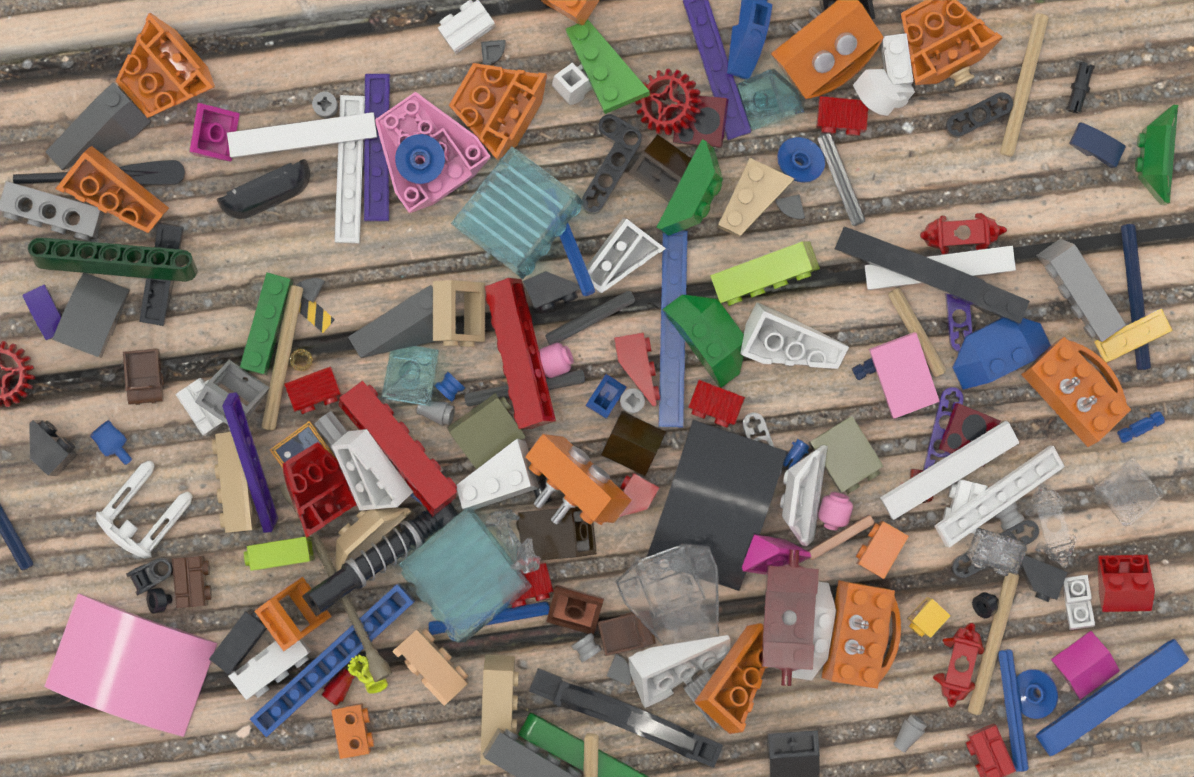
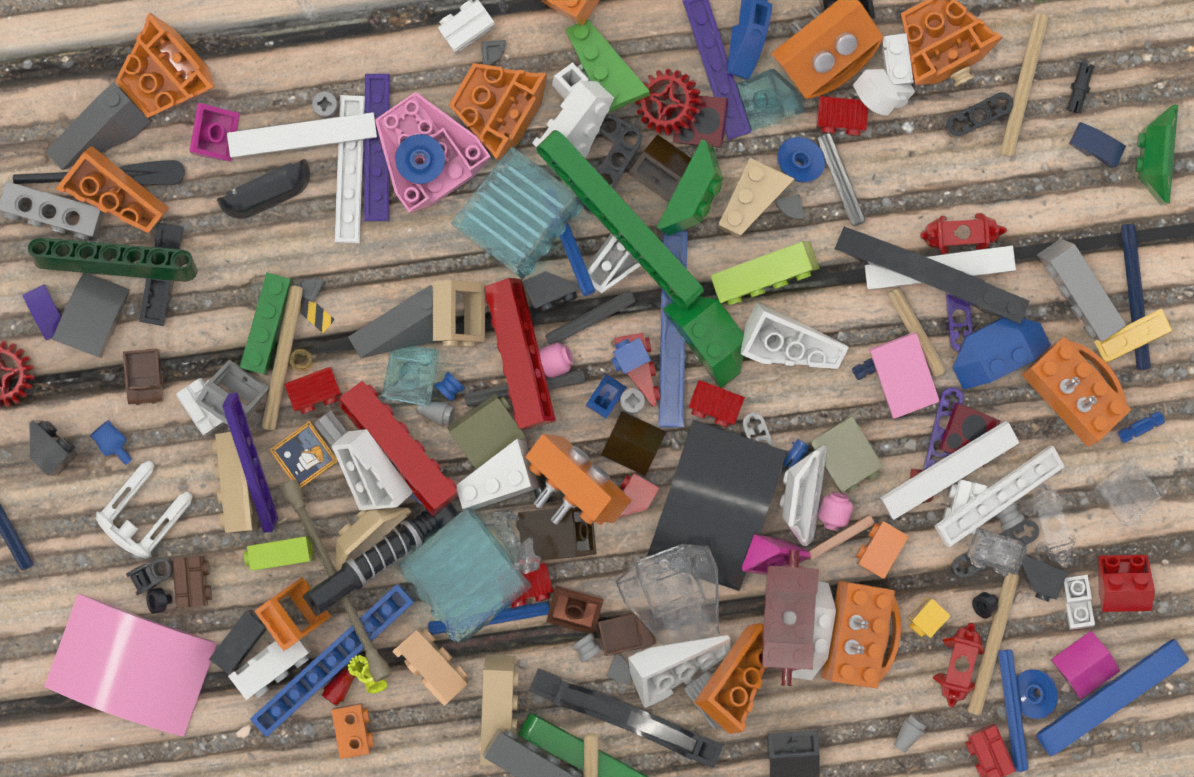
(317, 488): red wedge -> none
(581, 115): none -> white wedge
(619, 219): none -> green beam
(629, 355): none -> brick

